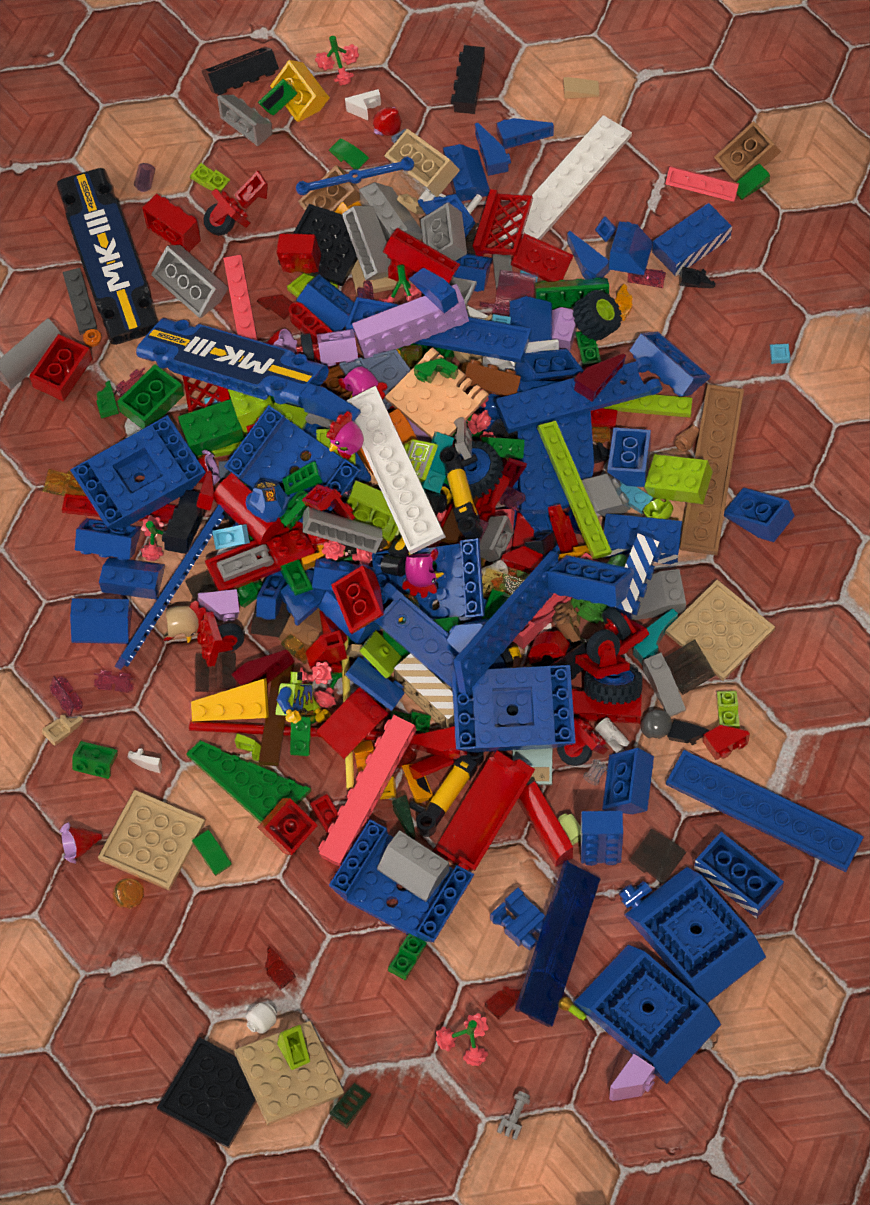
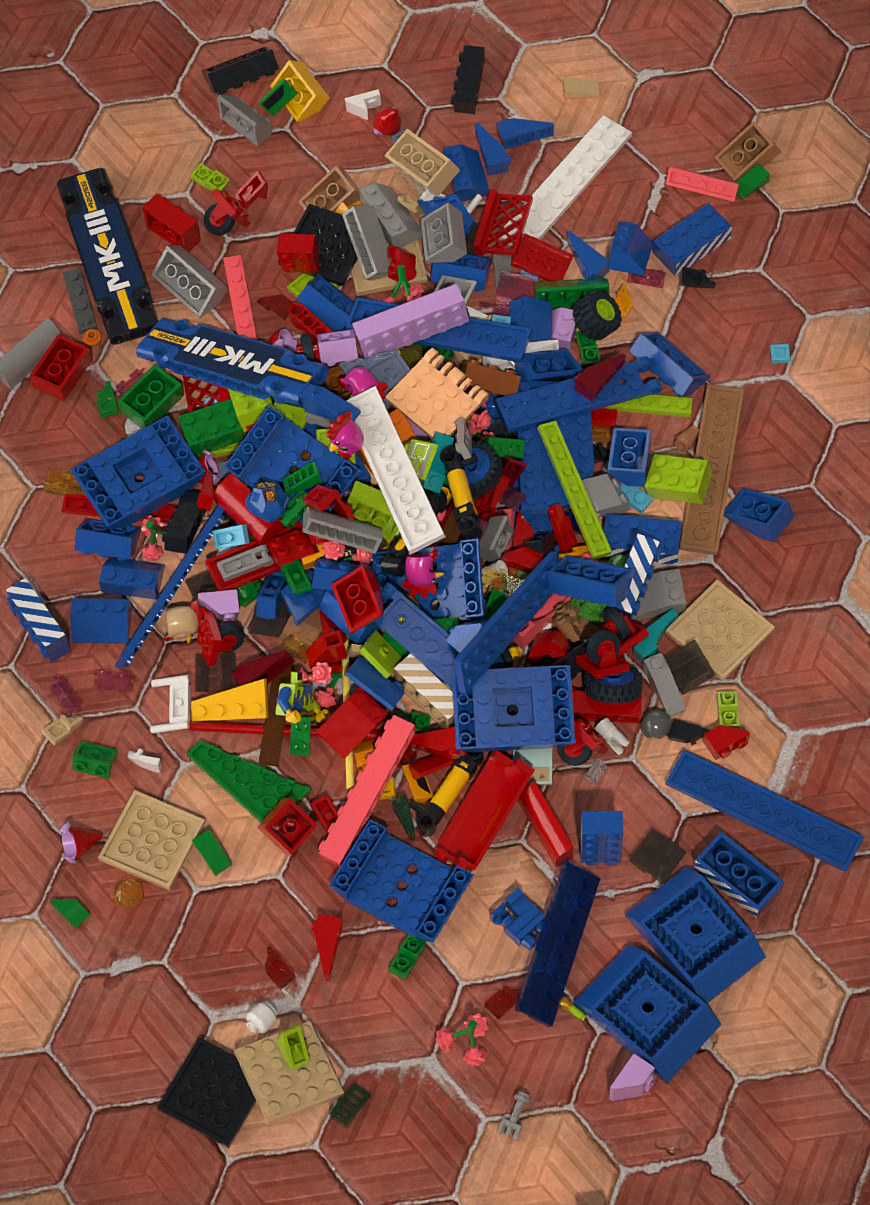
(37, 621): none -> blue brick
(71, 911): none -> green slope
(144, 177): brick -> none
(179, 703): none -> white plate
(248, 744): lime slope -> none
(327, 936): none -> red slope
(349, 55): coral plant -> none
(352, 155): green slope -> none
(367, 291): clear pink hinge -> none
(406, 164): blue piece -> none
(413, 866): light grey slope -> none
(418, 255): red brick -> none
(427, 371): green slope -> none
(435, 289): blue slope -> none
(571, 827): yellowish green brick -> none
(605, 229): blue slope -> none
(628, 781): blue slope -> none
(632, 896): blue plate -> none
(658, 509): lime hair -> none

